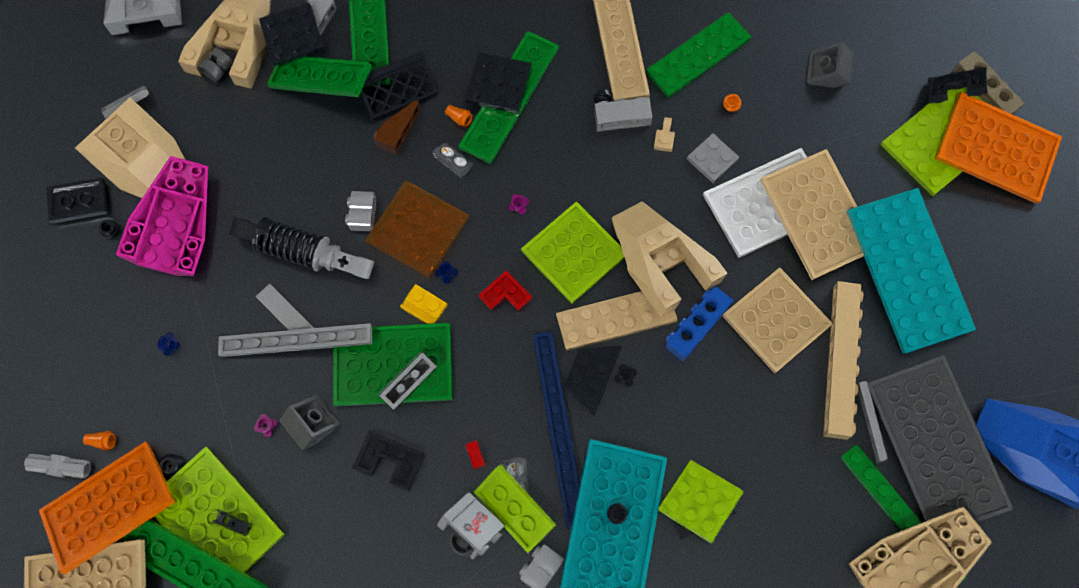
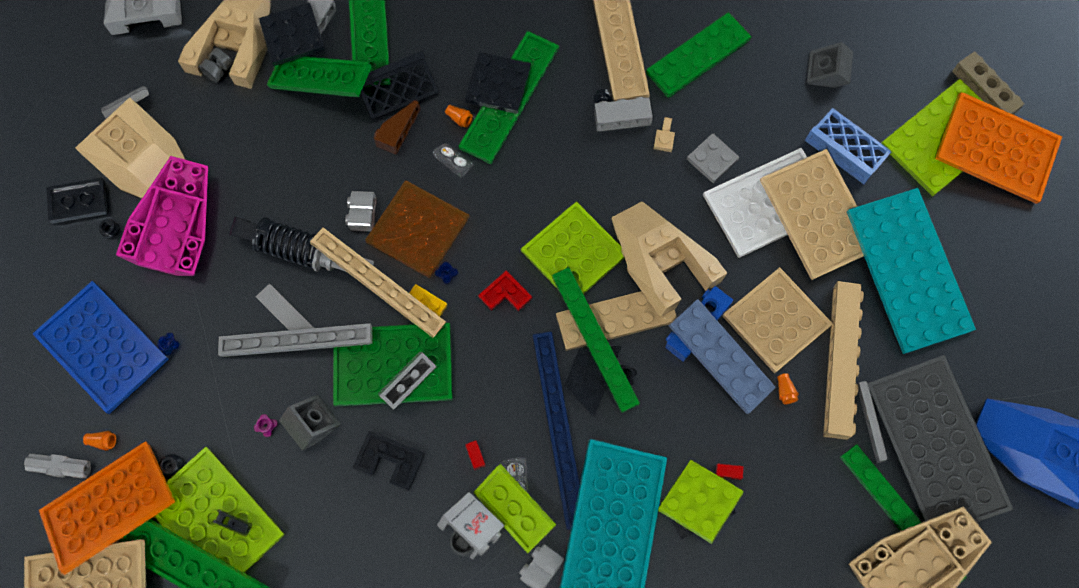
(100, 347): none -> blue plate
(378, 282): none -> tan plate
(524, 201): magenta plate -> none
(595, 340): none -> green plate
(616, 513): black plate -> none
(722, 356): none -> sand blue plate
(732, 102): orange plate -> none
(732, 471): none -> red piece
(787, 390): none -> orange cone
(840, 153): none -> medium blue fence
(974, 80): black plate -> none

